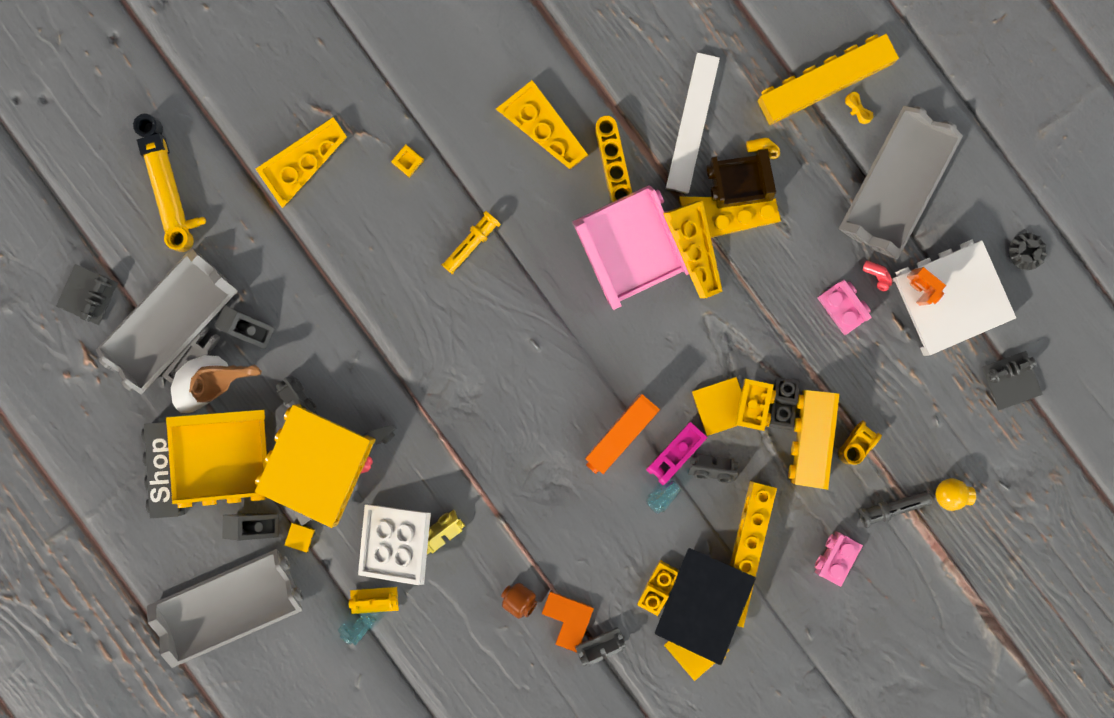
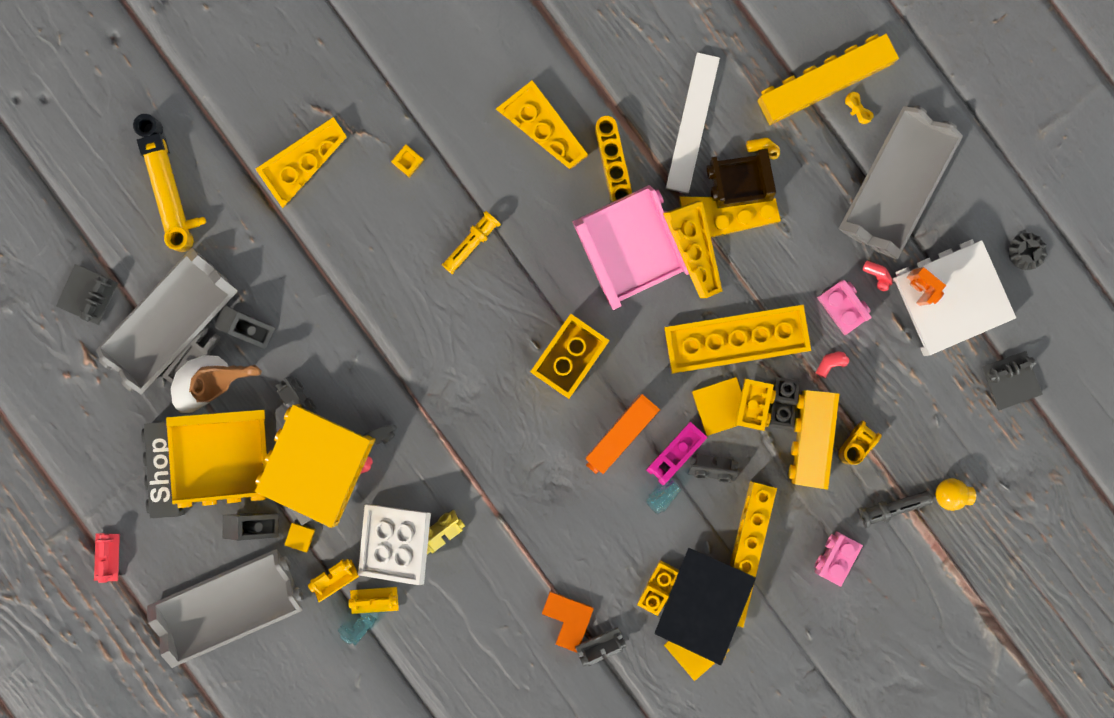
(106, 557): none -> coral hinge
(339, 576): none -> yellow hinge
(519, 600): dark orange head -> none
(569, 356): none -> yellow brick
(737, 339): none -> yellow plate
(832, 360): none -> coral arm

